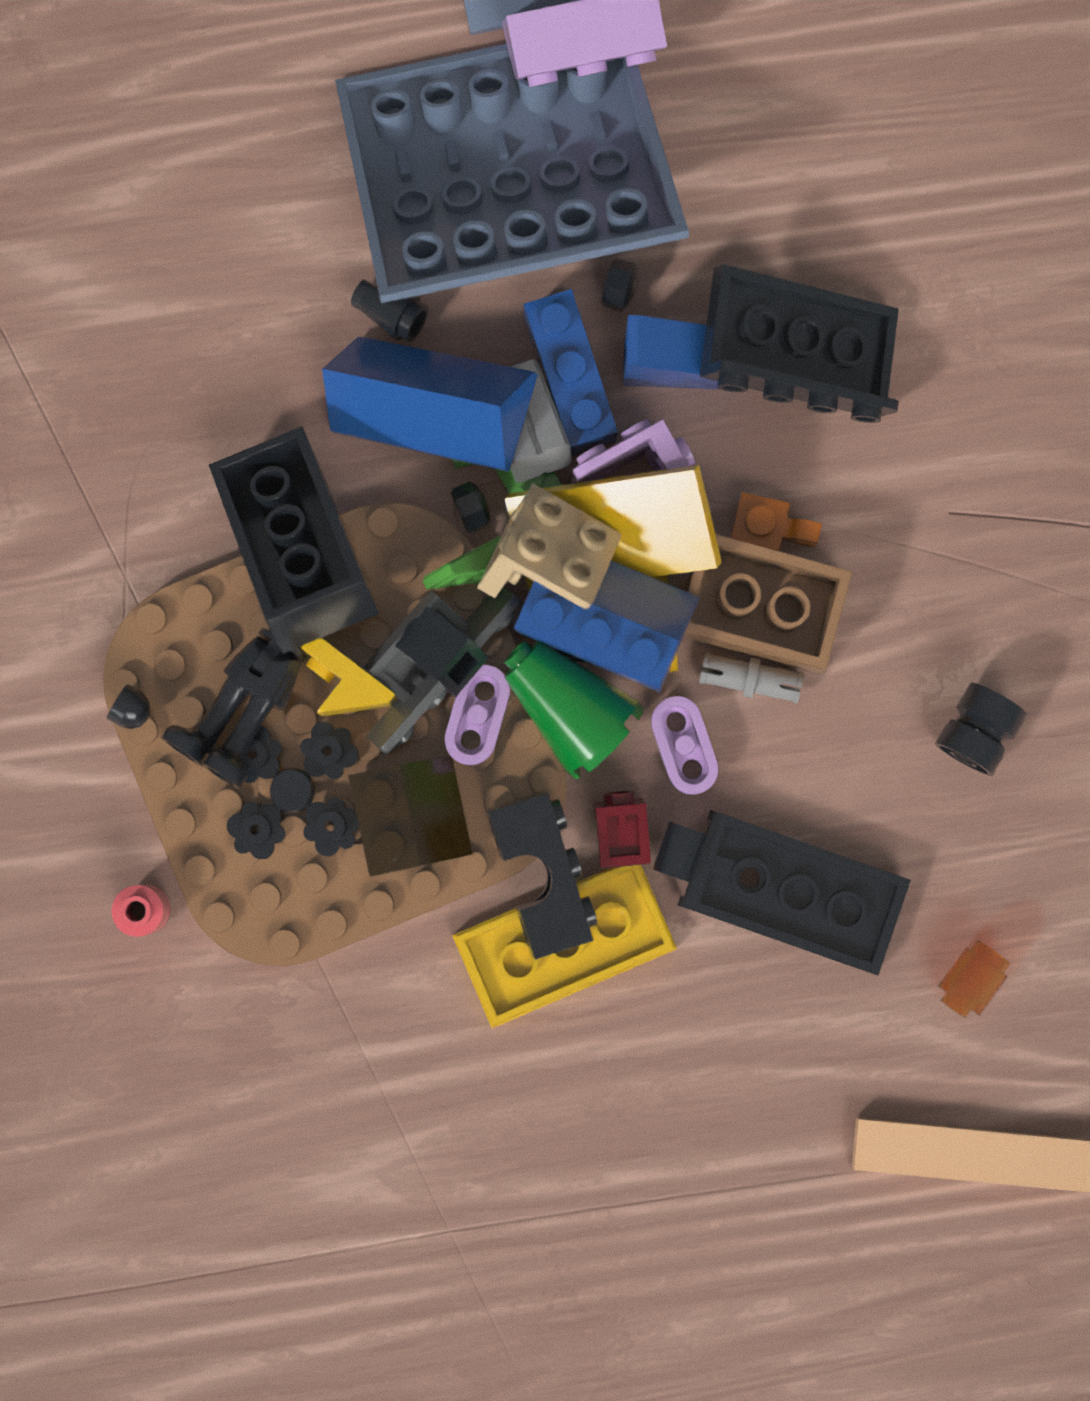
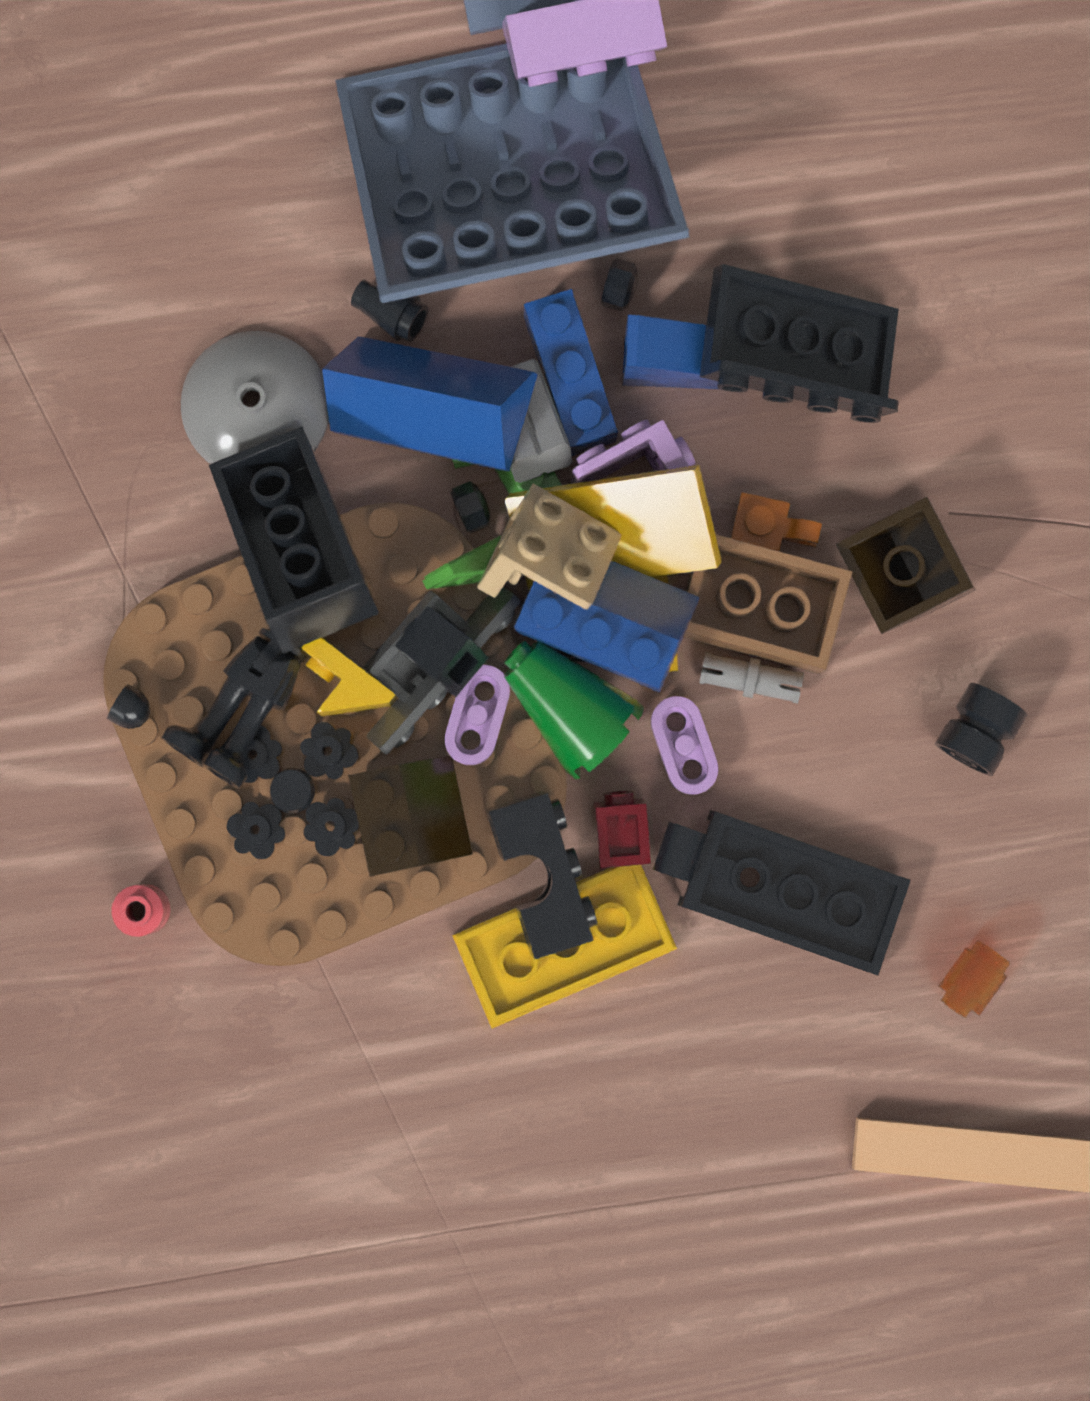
(244, 362): none -> light grey dish
(905, 566): none -> dark brown slope

